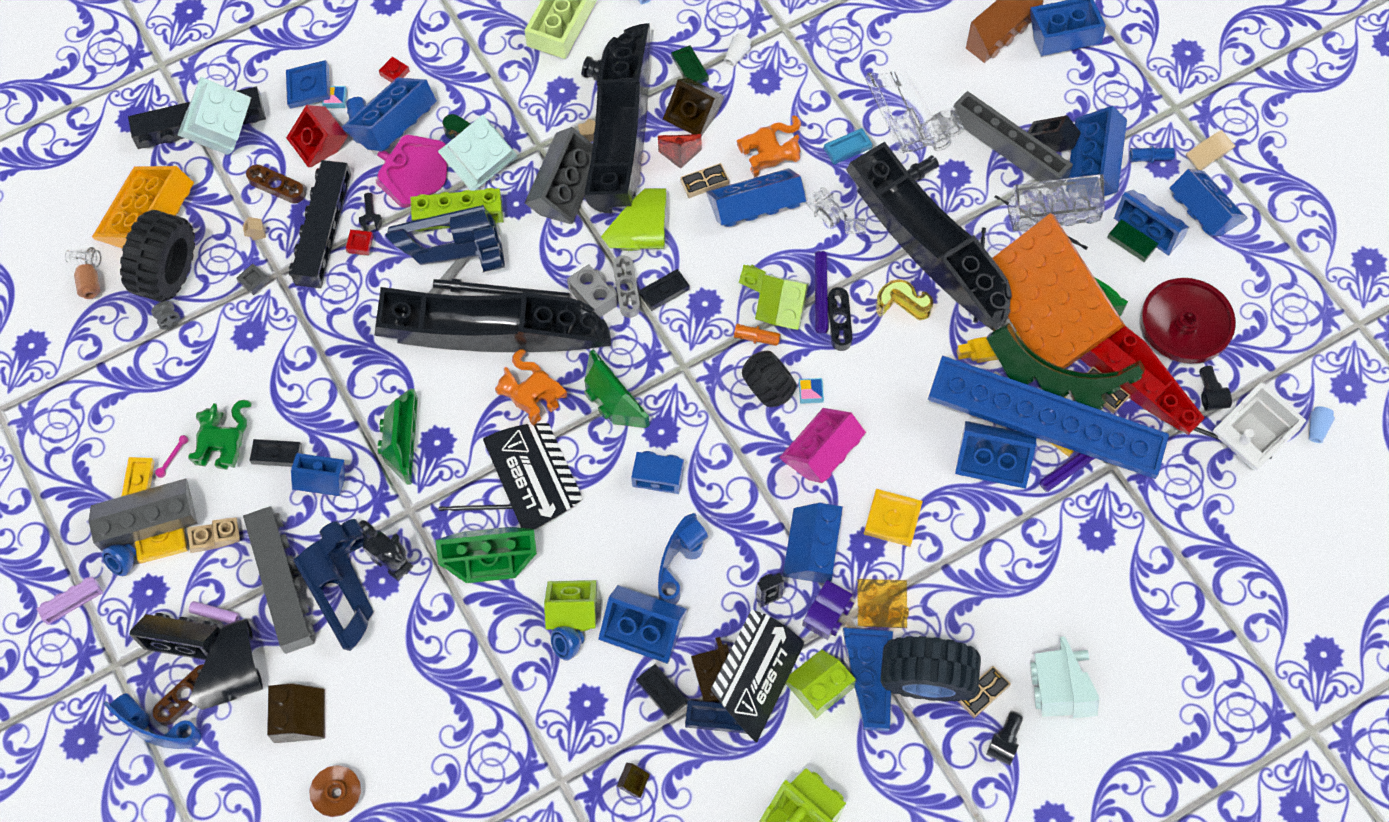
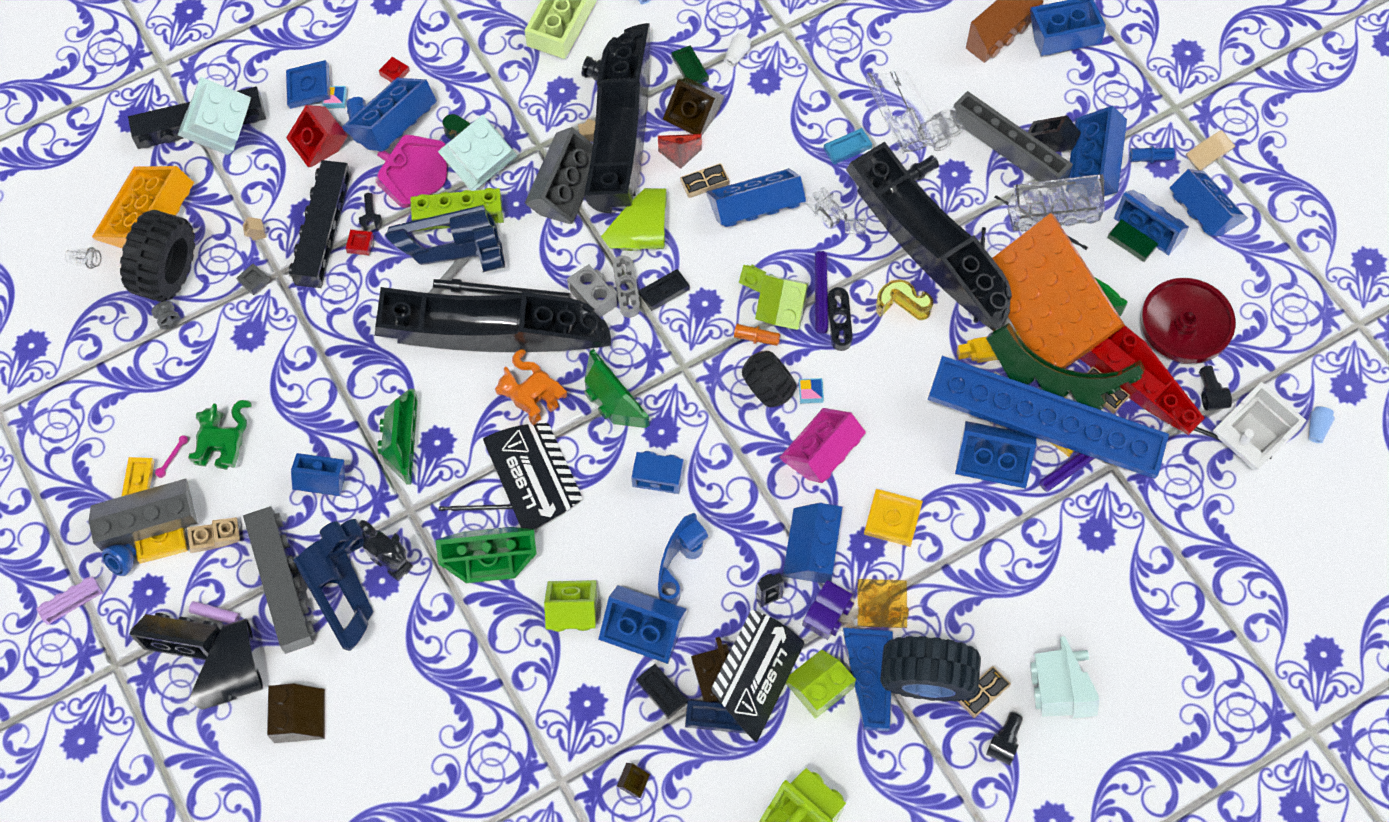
(86, 281): nougat brick -> none
(137, 720): blue panel -> none
(166, 703): reddish brown beam -> none
(270, 176): reddish brown beam -> none
(274, 452): black plate -> none
(326, 783): dark orange dish -> none
(566, 642): blue brick -> none
(768, 148): orange animal -> none

